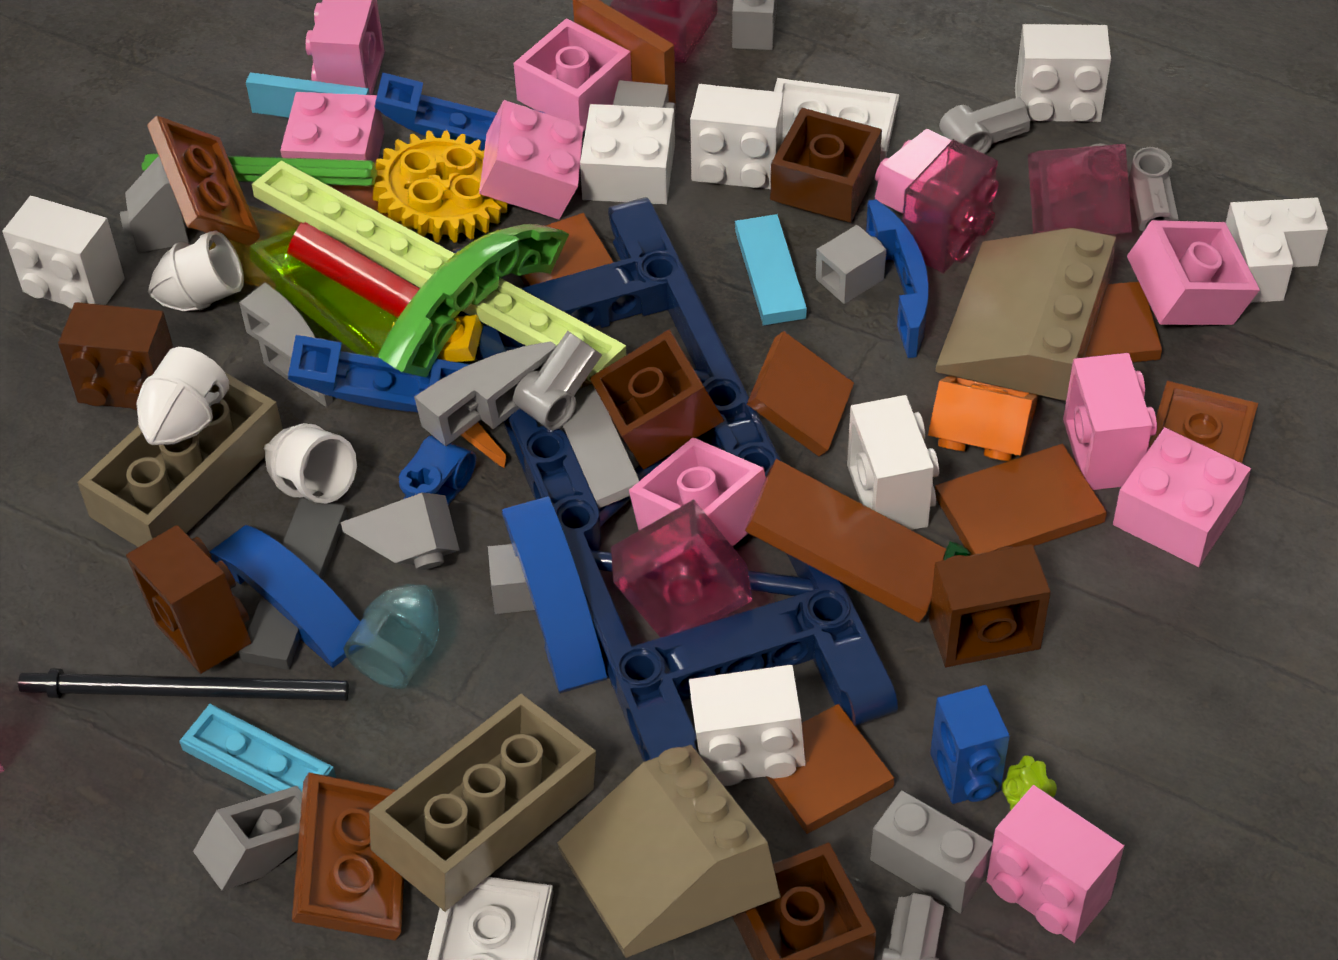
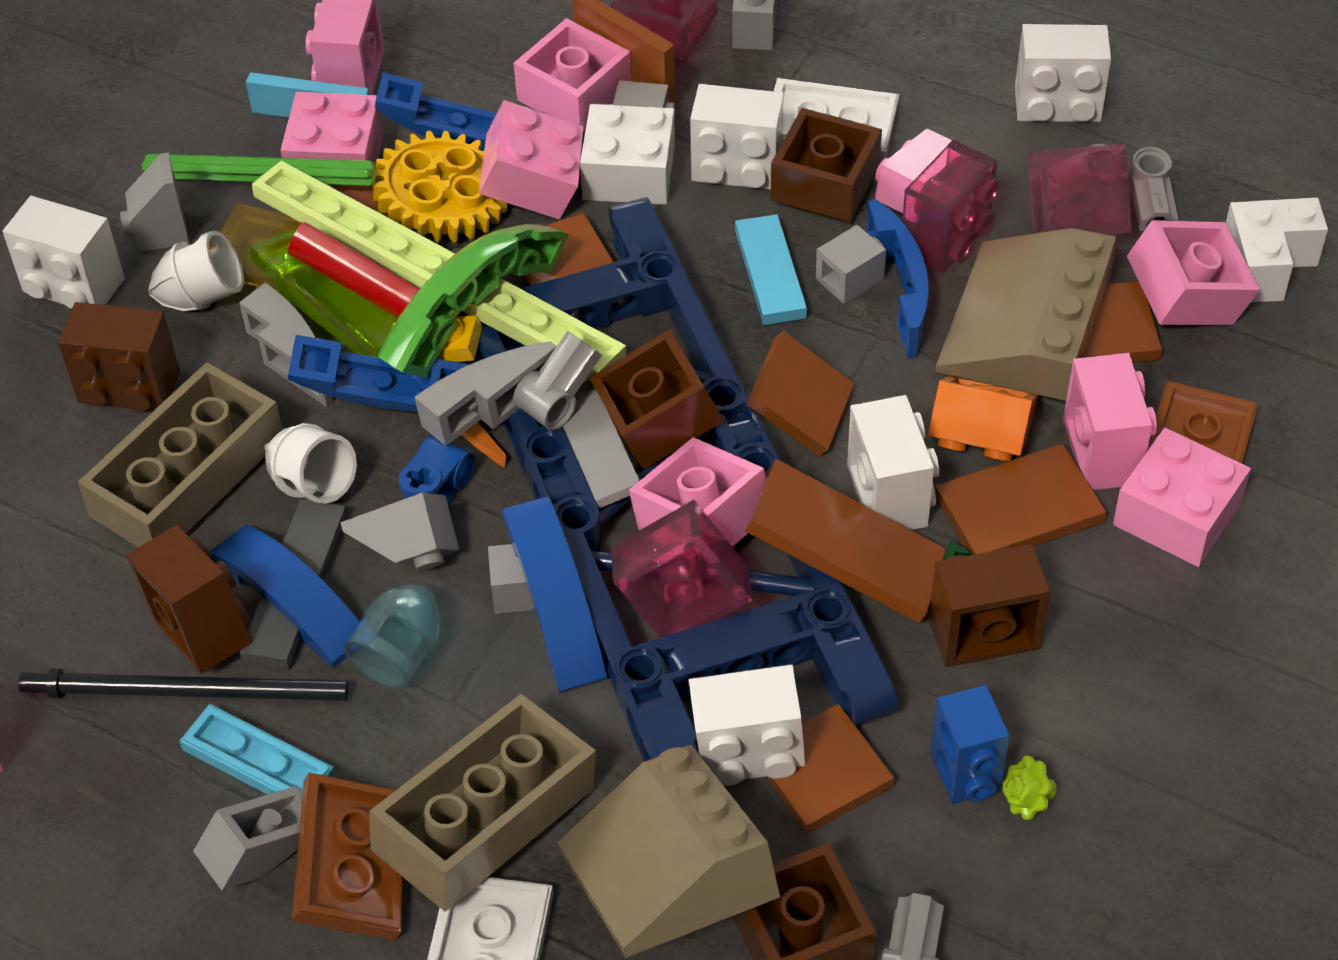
(177, 396): white helmet -> none
(203, 181): dark orange tile -> none
(931, 851): light grey brick -> none
(987, 125): light grey piece -> none
(1053, 864): bright pink brick -> none

